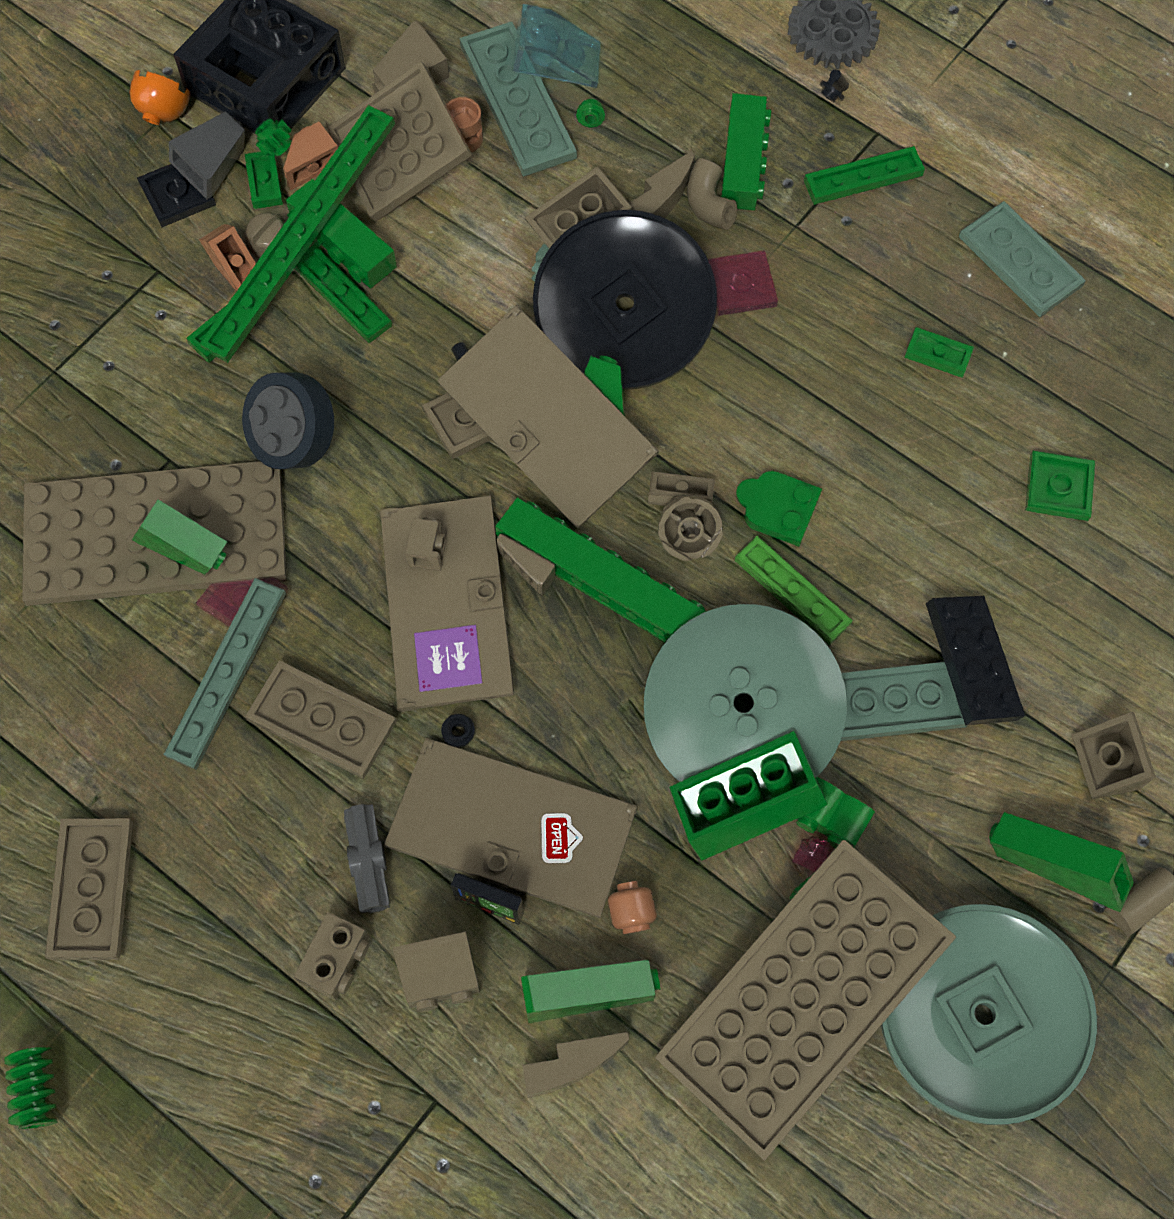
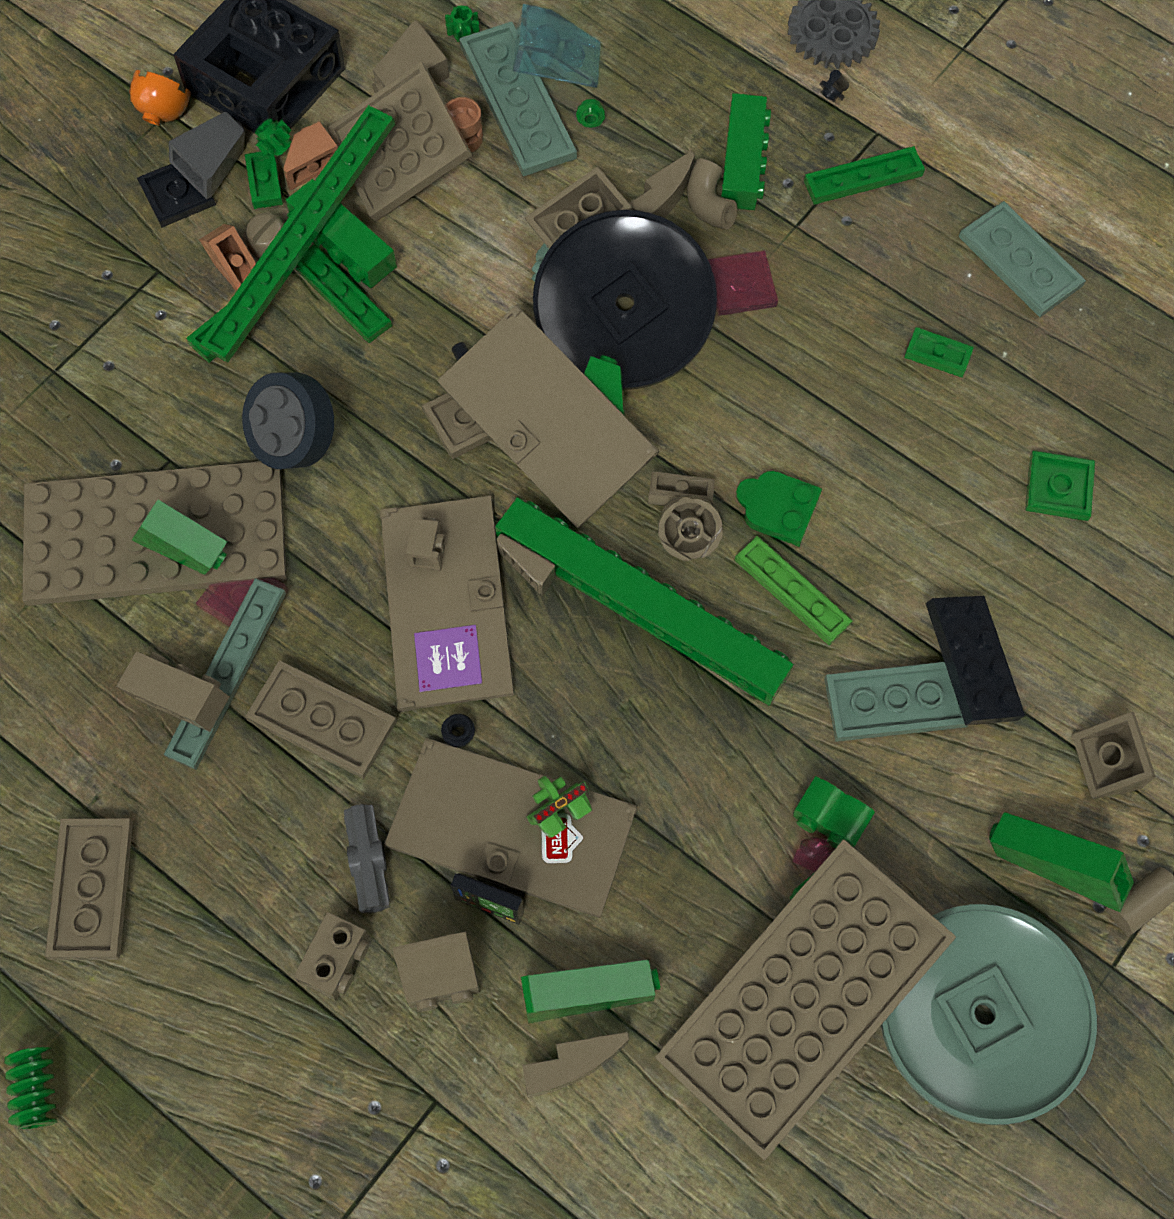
(174, 690): none -> dark tan brick
(462, 22): none -> green gear
(546, 815): none -> bright green hips
(632, 908): nougat head -> none
(738, 653): sand green dish -> none
(747, 796): green slope -> none

